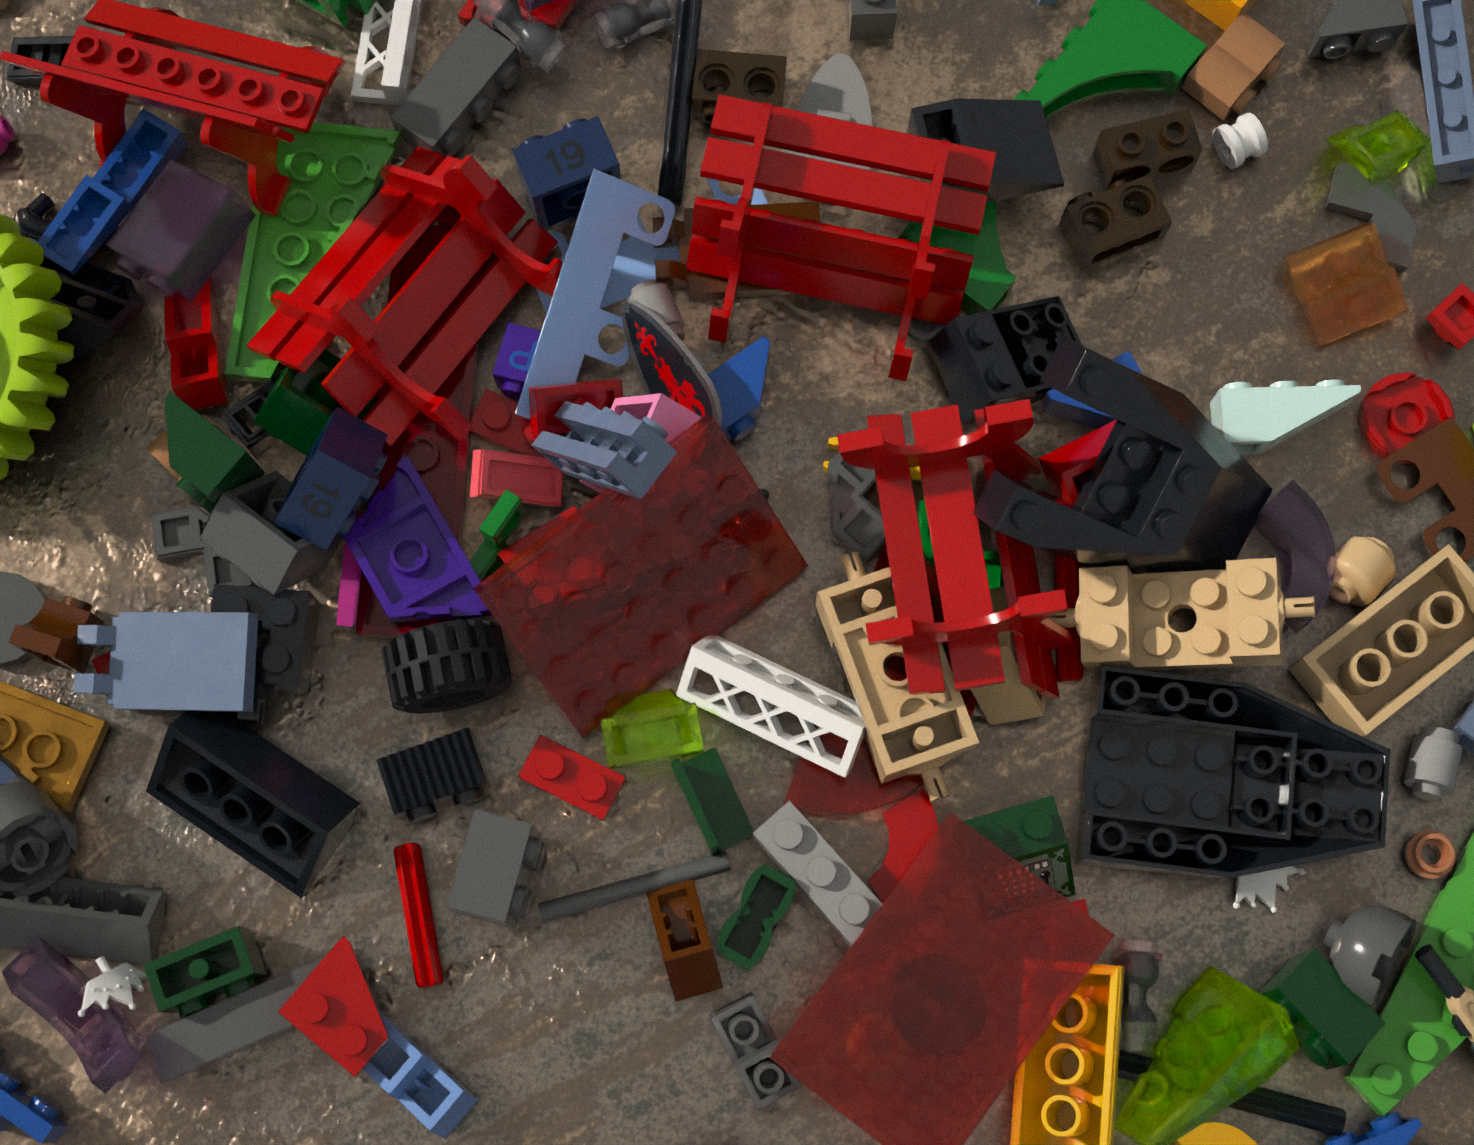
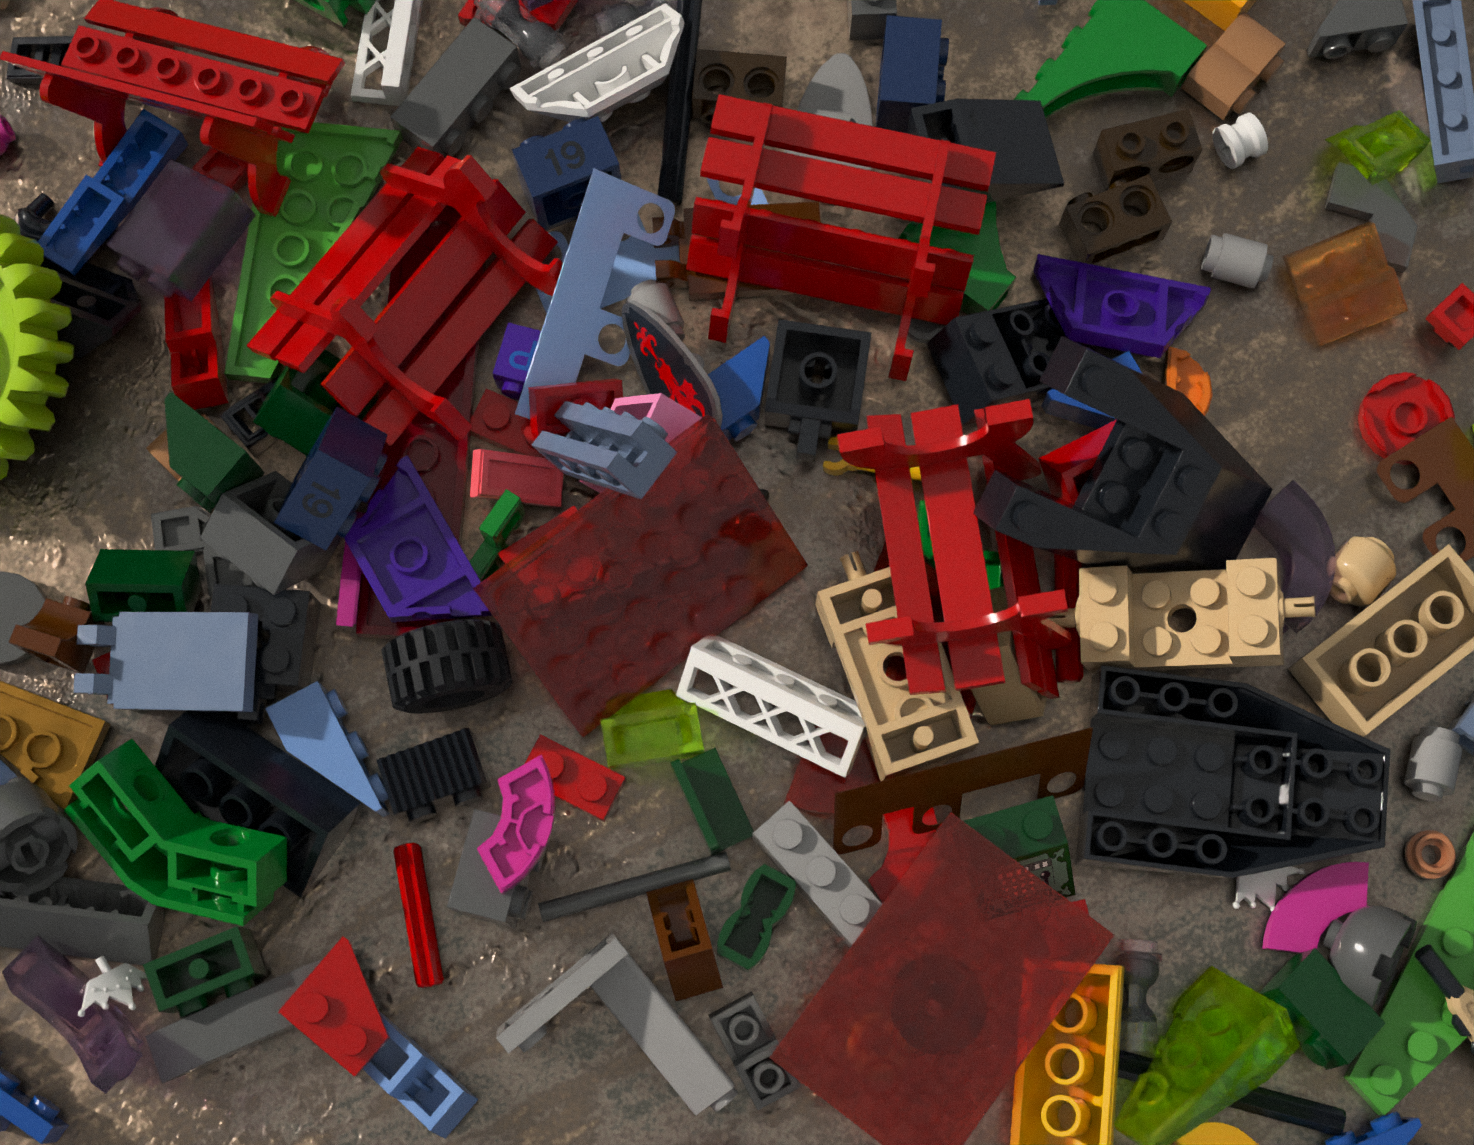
(142, 582): none -> dark green brick
(197, 849): none -> green brick
(223, 169): none -> red tile
(315, 734): none -> medium blue slope
(523, 825): none -> dark pink tile
(608, 71): none -> white wedge
(640, 1011): none -> light grey piece
(811, 407): none -> black hinge
(851, 514): dark grey tile -> none
(910, 69): none -> dark blue brick
(948, 782): none -> reddish brown piece
(1118, 306): none -> dark purple wing
(1188, 378): none -> orange plate
(1237, 260): none -> light grey brick
(1266, 416): light aqua slope -> none
(1314, 904): none -> dark pink tile

